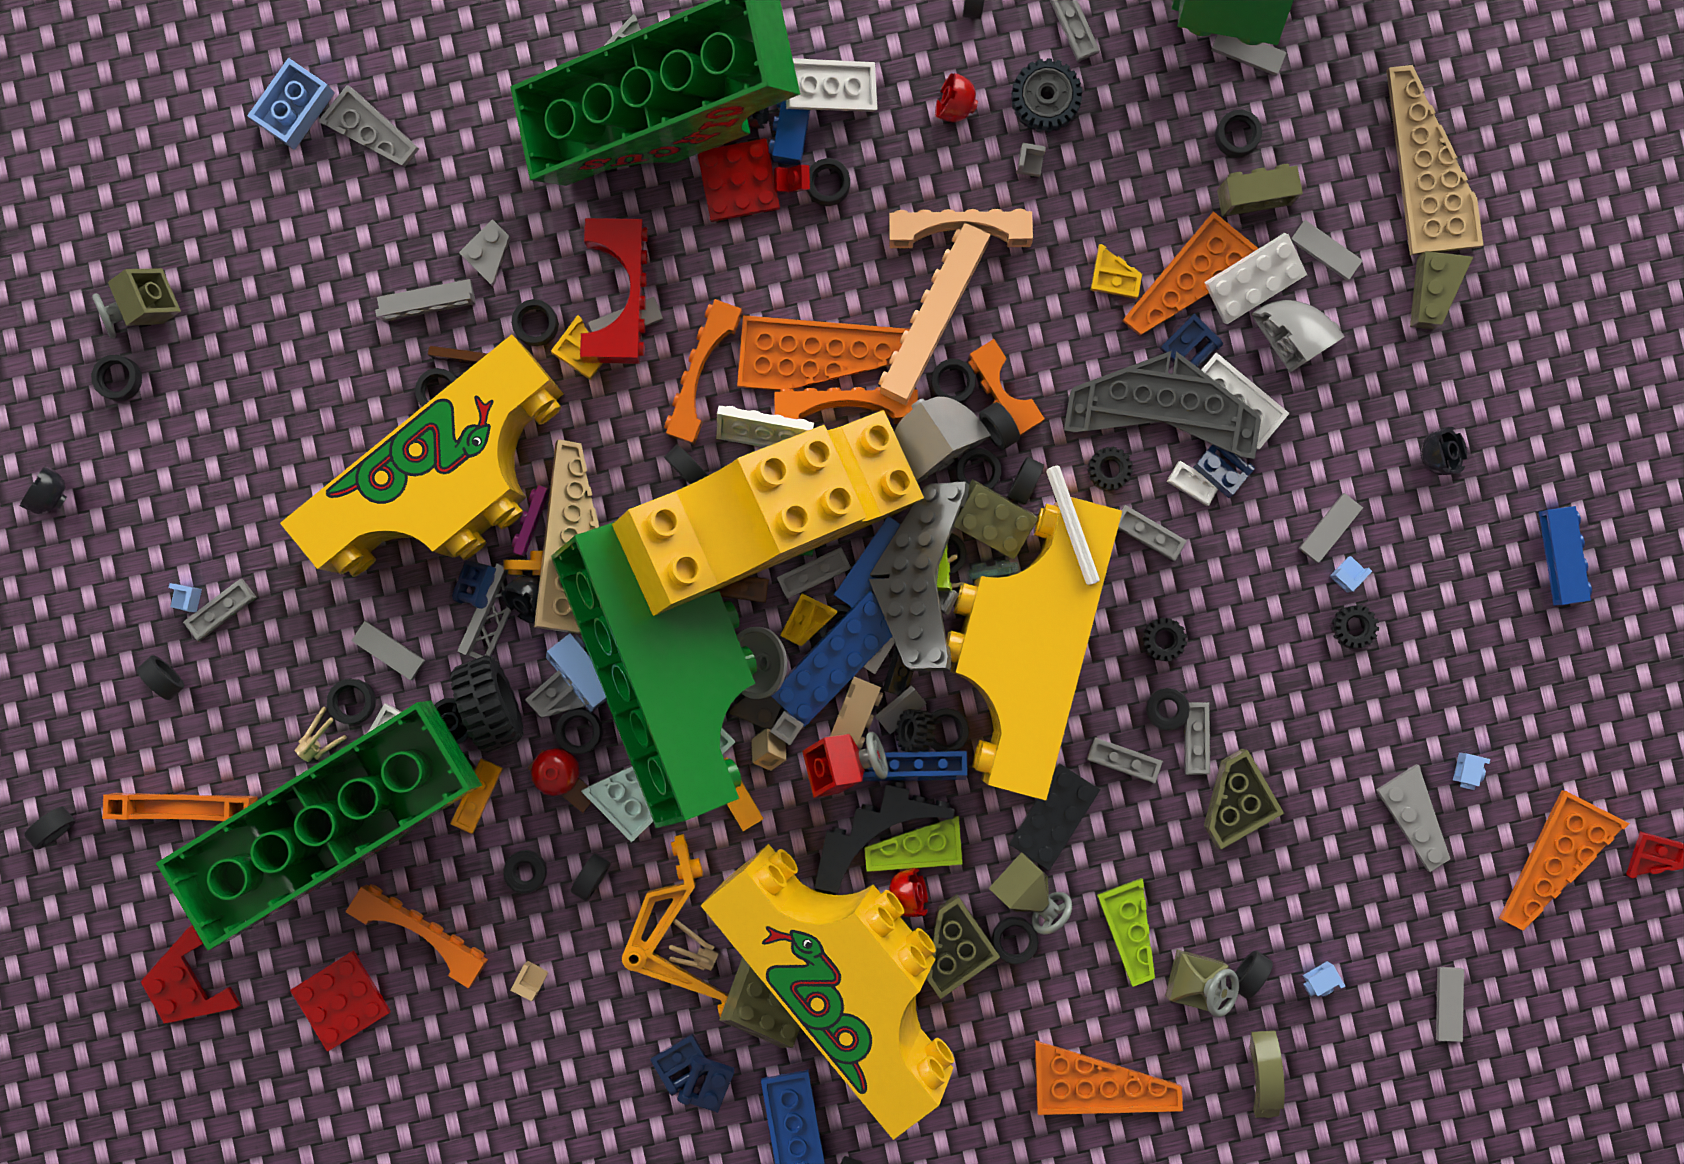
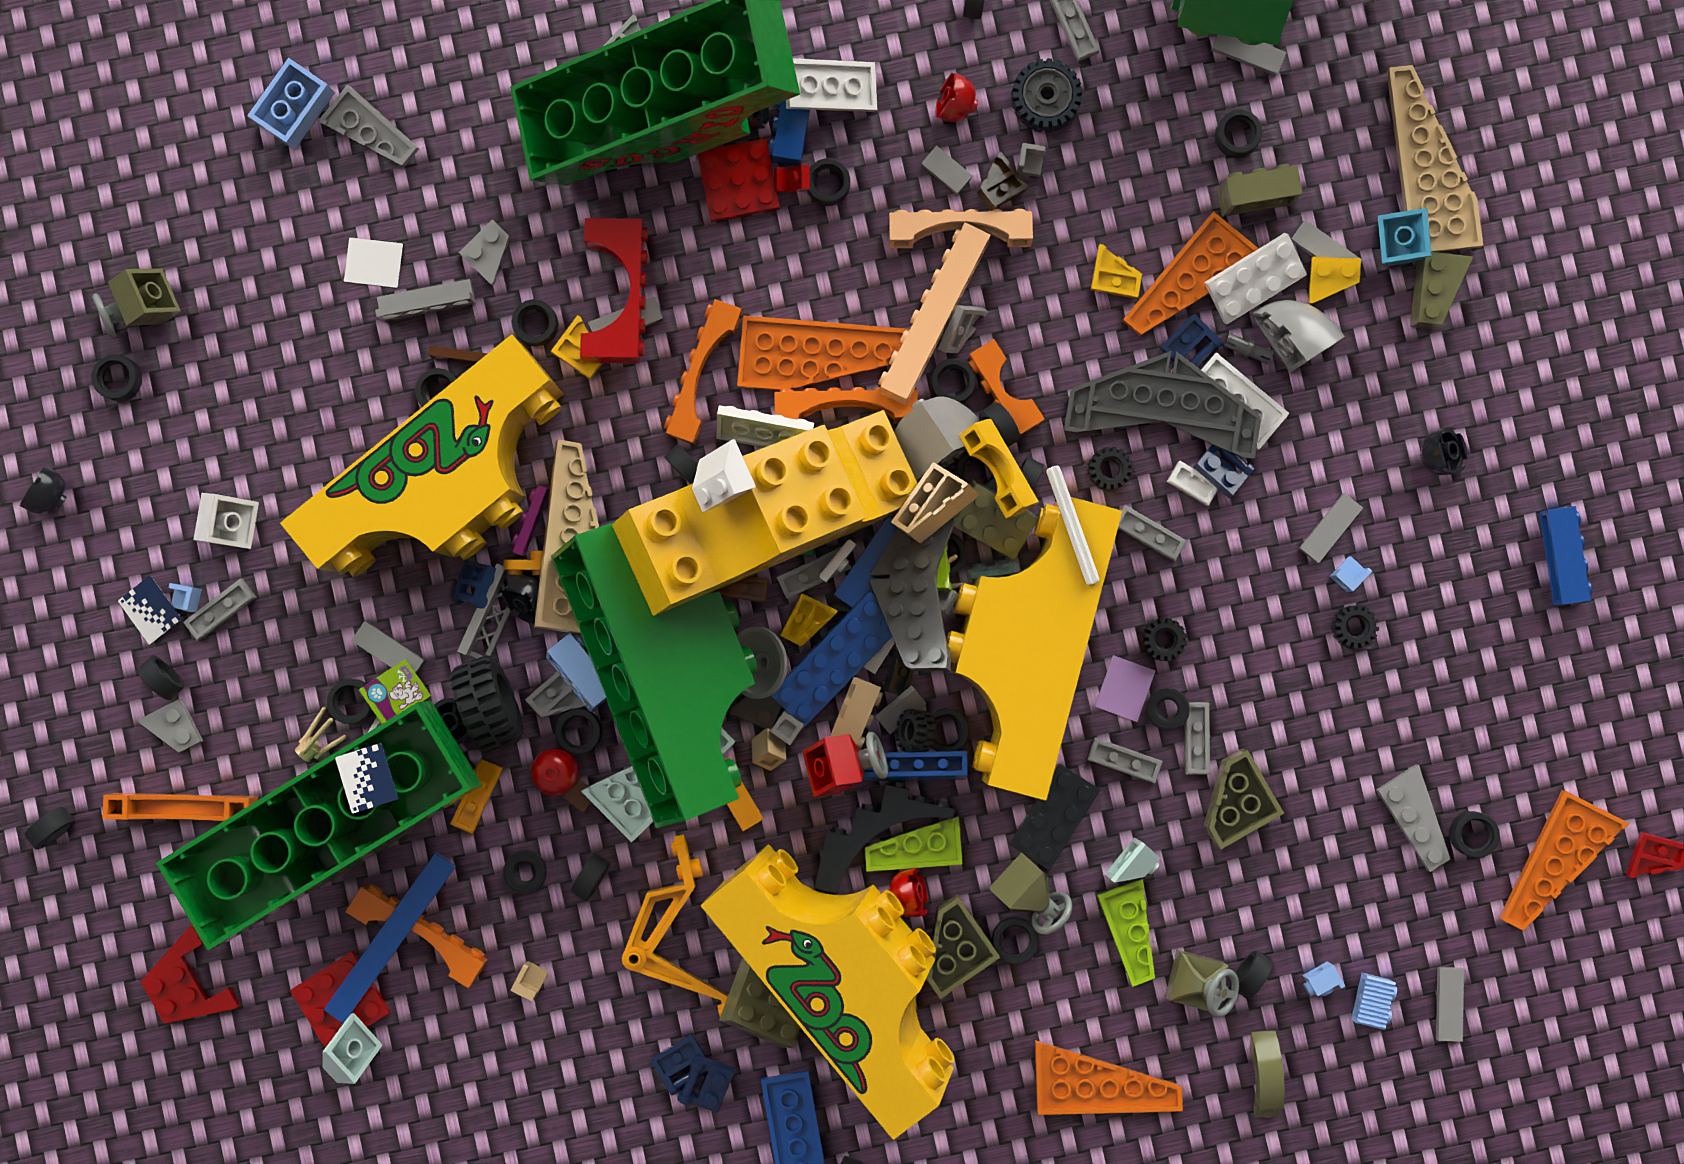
(149, 609): none -> sticker
(173, 726): none -> light grey wing
(226, 520): none -> white slope
(350, 1051): none -> light aqua slope
(366, 778): none -> sticker
(373, 262): none -> white sticker
(390, 937): none -> blue tile
(394, 691): none -> sticker
(703, 959): tan plant -> none
(721, 477): none -> white slope
(838, 562): none -> white plate
(933, 503): none -> tan wedge
(946, 170): none -> light grey tile
(960, 327): none -> light grey wing
(986, 444): none -> yellow arch
(1001, 183): none -> dark brown wing
(1125, 688): none -> lavender sticker
(1133, 863): none -> light aqua slope
(1248, 348): none -> dark grey pin
(1332, 275): none -> yellow wing
(1374, 1001): none -> light blue brick
(1404, 236): none -> medium azure slope
(1470, 770): light blue brick -> none
(1492, 839): none -> black tyre

